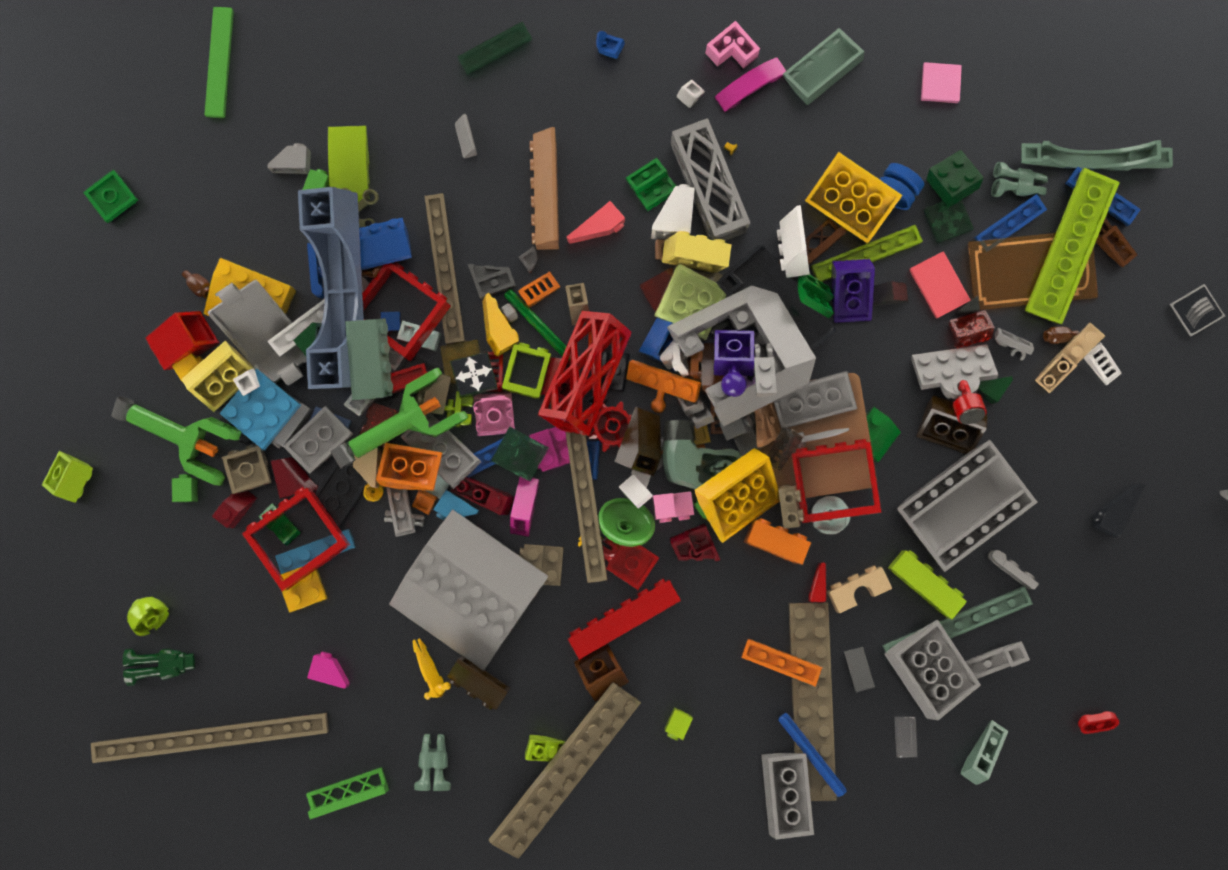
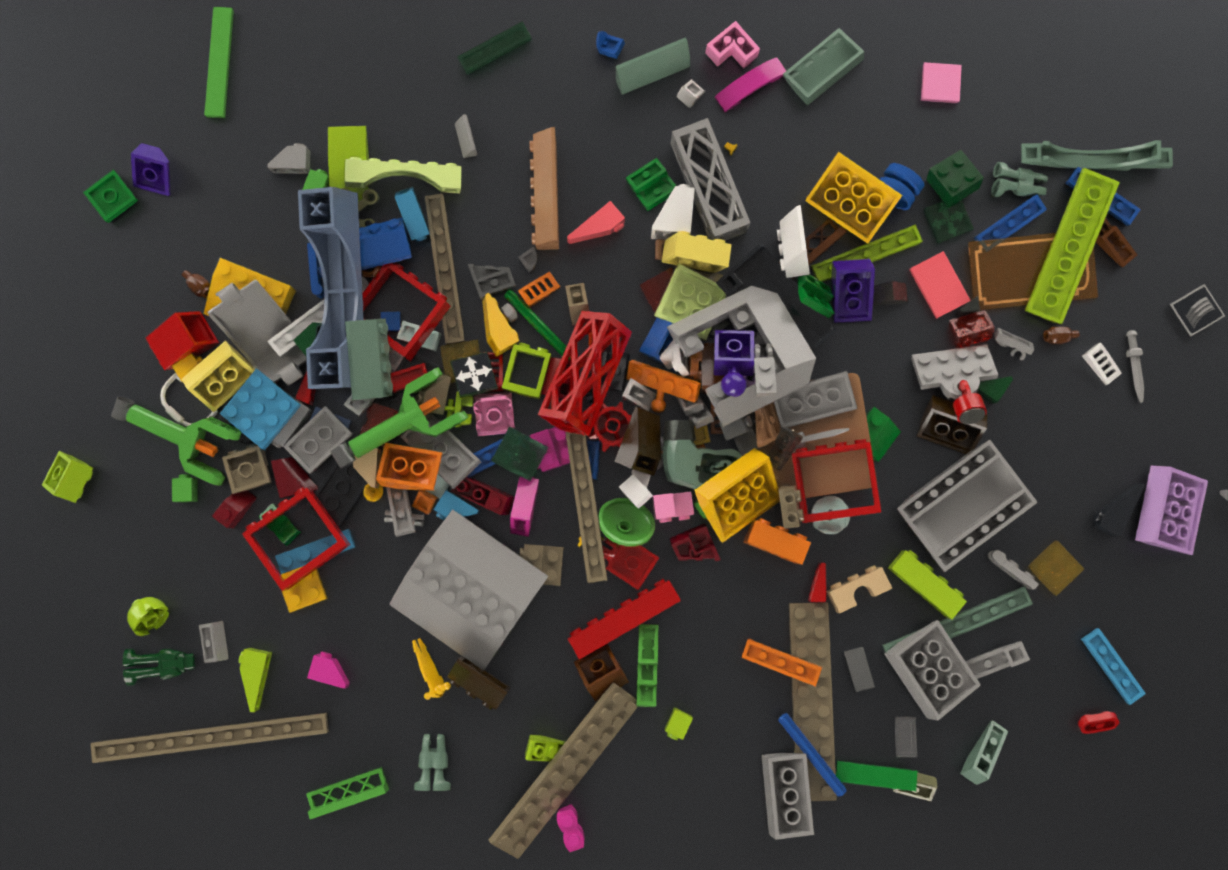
(150, 169): none -> dark purple slope
(169, 409): none -> white piece
(213, 642): none -> light grey slope
(247, 382): white slope -> none
(254, 673): none -> lime slope
(304, 394): none -> red slope
(364, 172): none -> yellowish green arch
(412, 213): none -> dark azure slope
(568, 823): none -> dark pink brick
(638, 395): none -> white slope
(647, 665): none -> bright green slope
(653, 66): none -> sand green slope
(877, 775): none -> green tile
(925, 788): none -> olive slope
(1055, 567): none -> clear yellow plate
(1069, 357): tan slope -> none
(1113, 666): none -> dark azure plate
(1134, 354): none -> light grey sword
(1171, 509): none -> lavender slope

